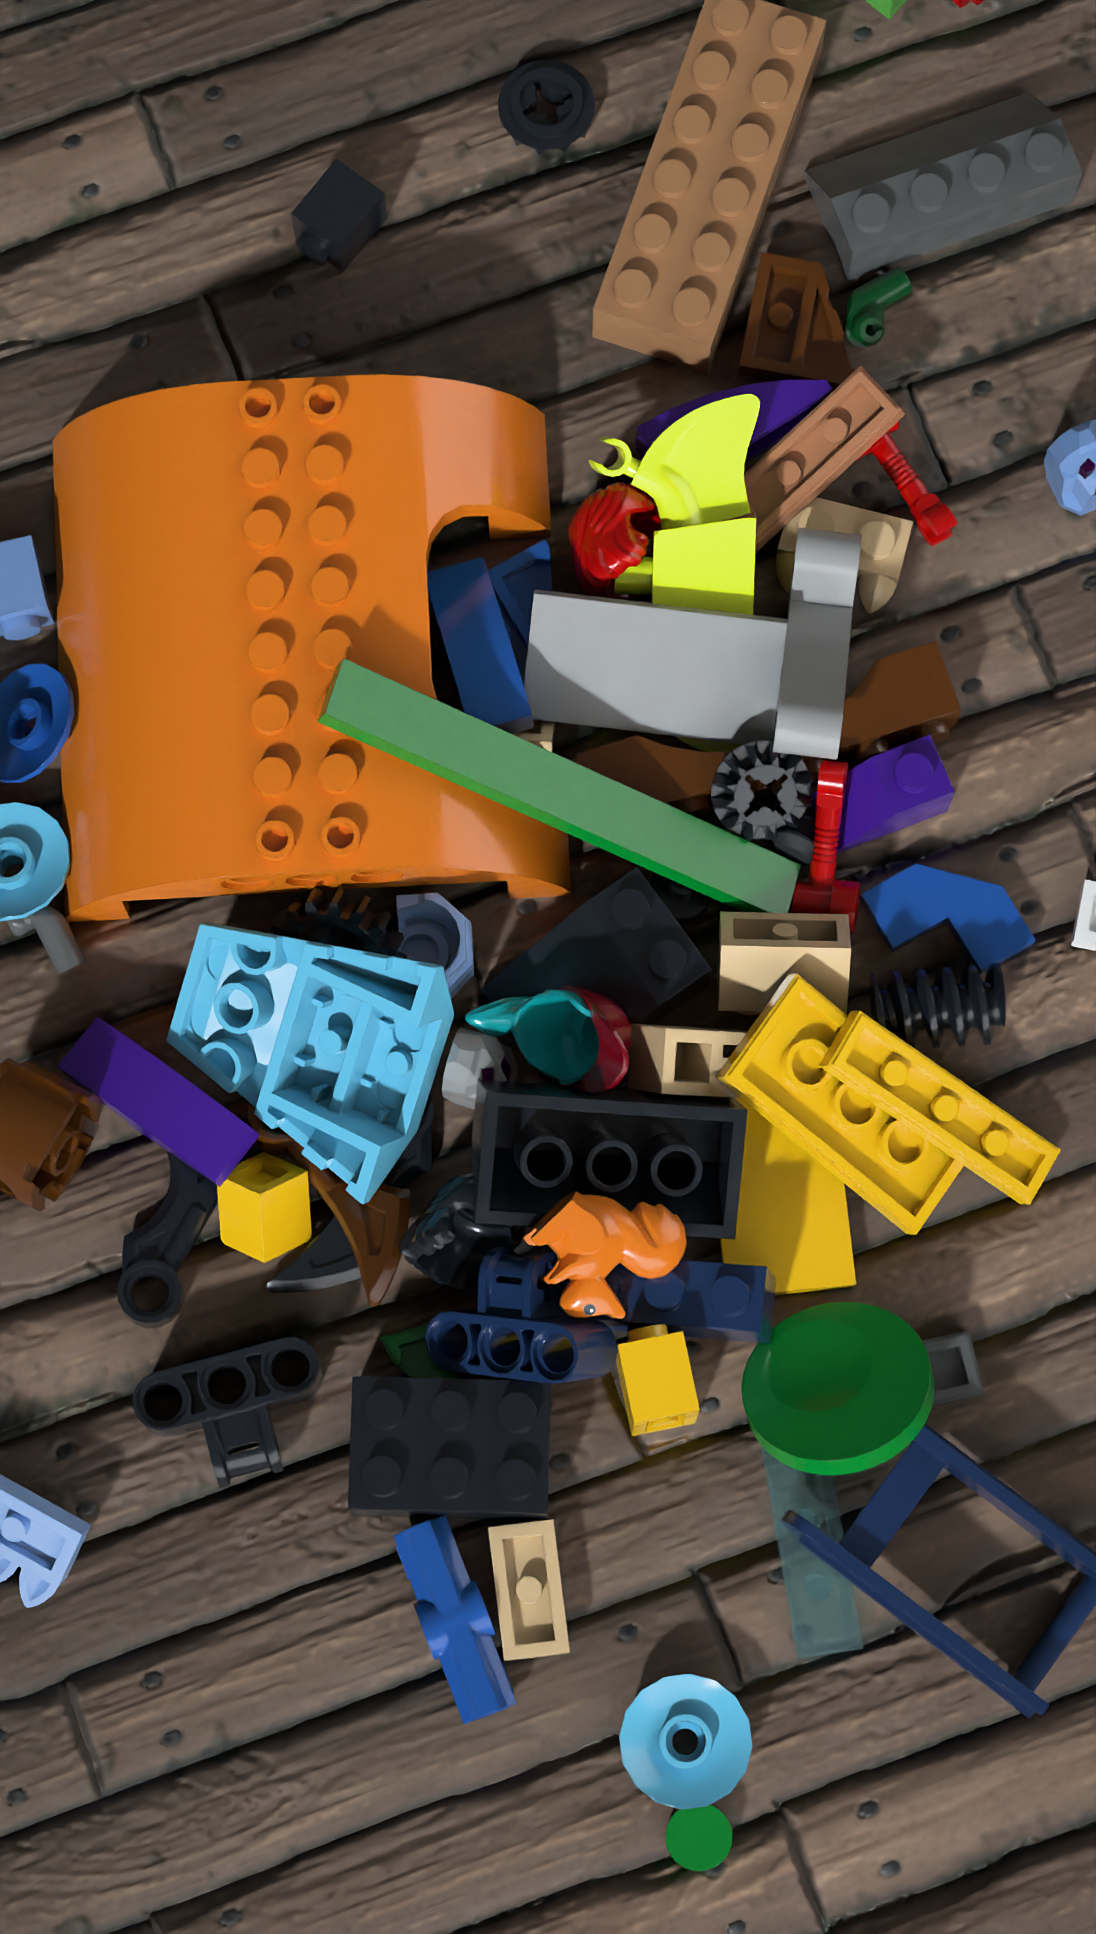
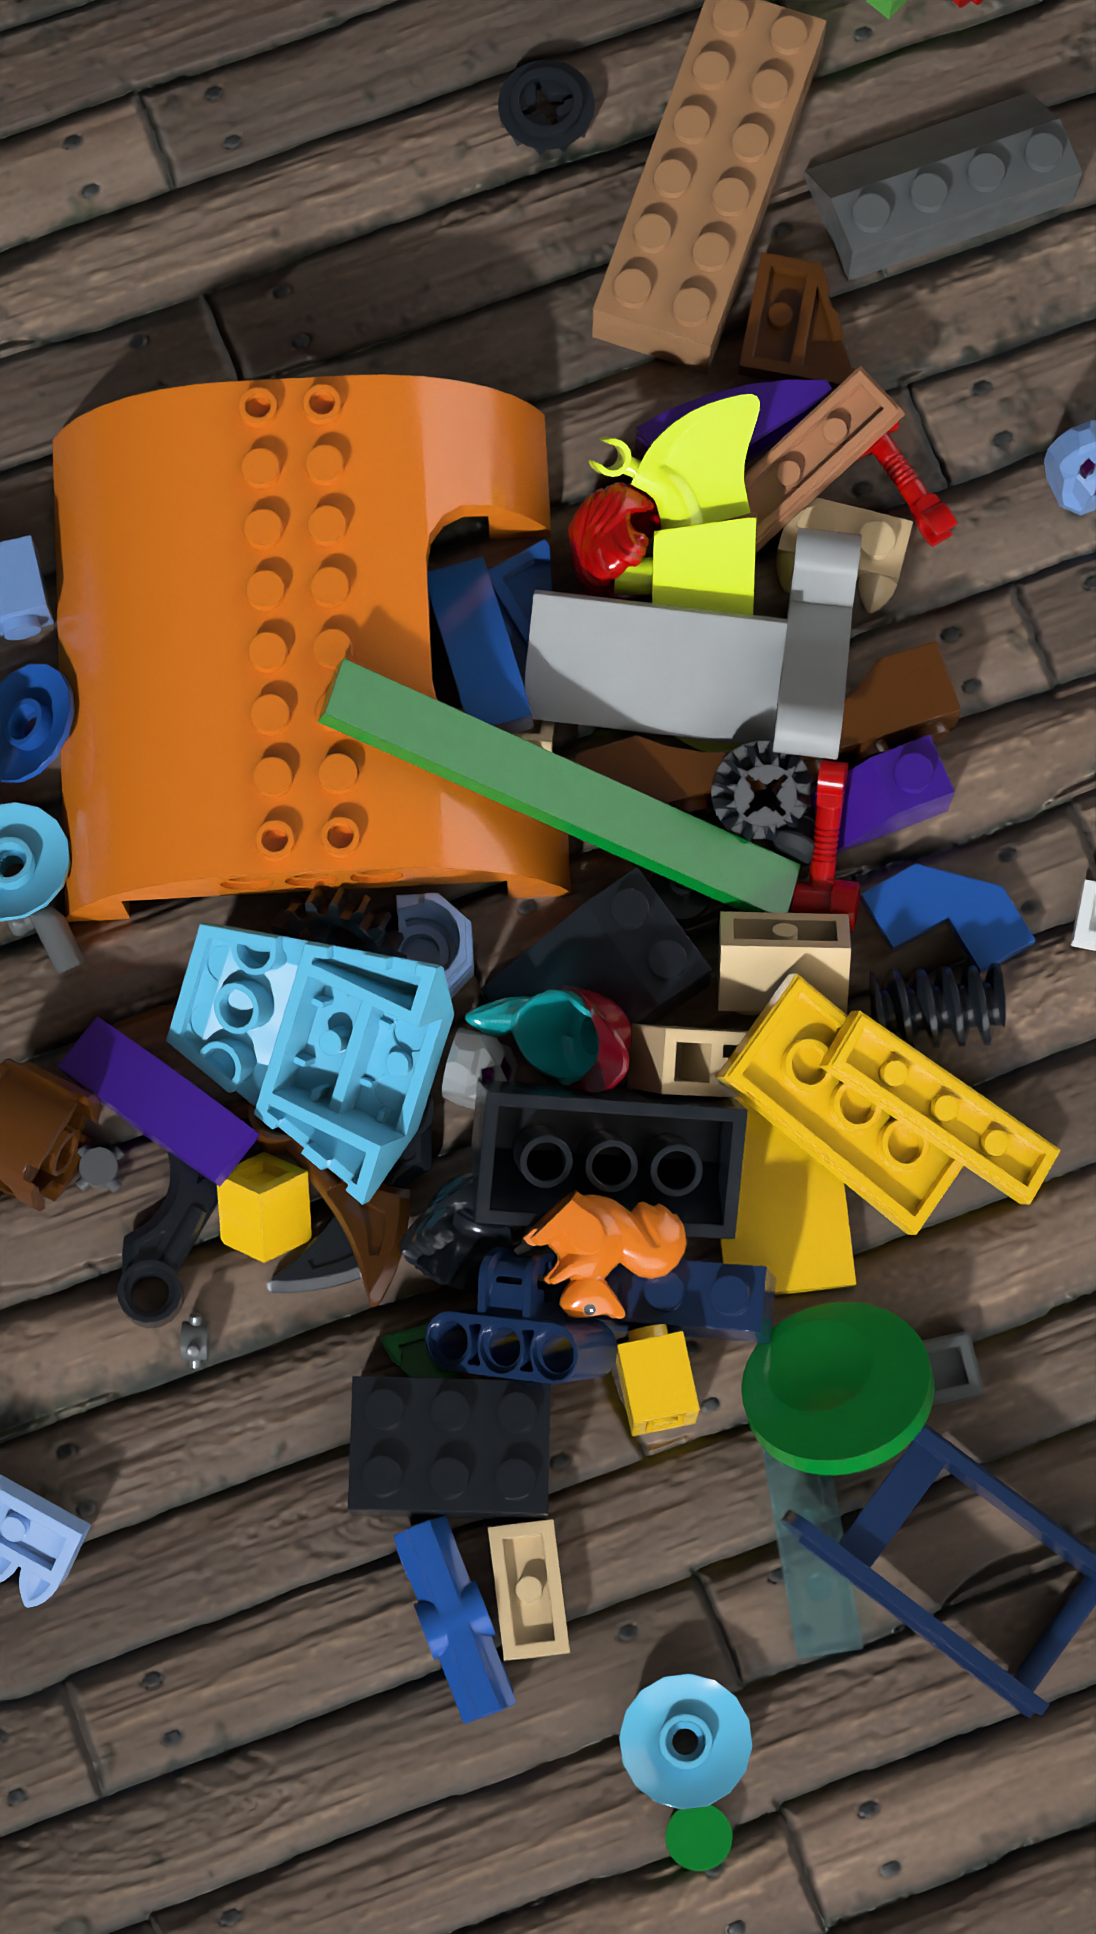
(99, 1168): none -> dark grey piece
(195, 1340): none -> dark grey piece
(234, 1425): black piece -> none
(338, 216): black brick -> none
(867, 306): dark green arm -> none

